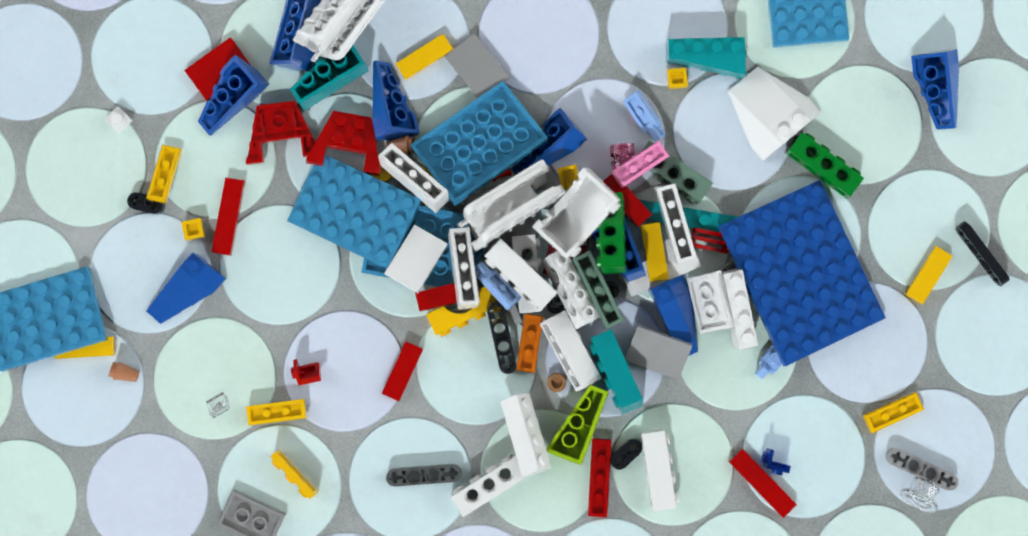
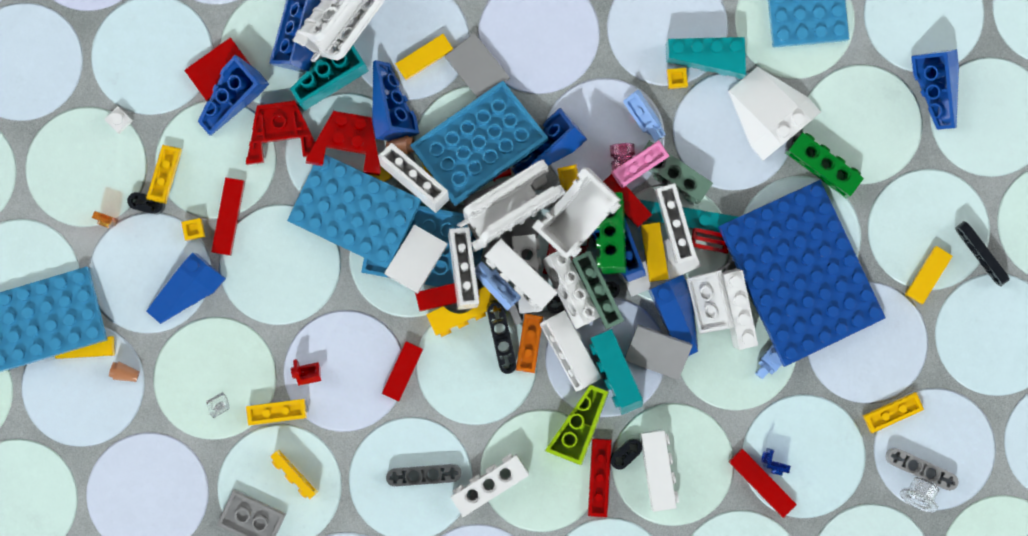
(104, 220): none -> clear orange plate
(525, 434): white brick -> none
(556, 382): medium nougat tile -> none

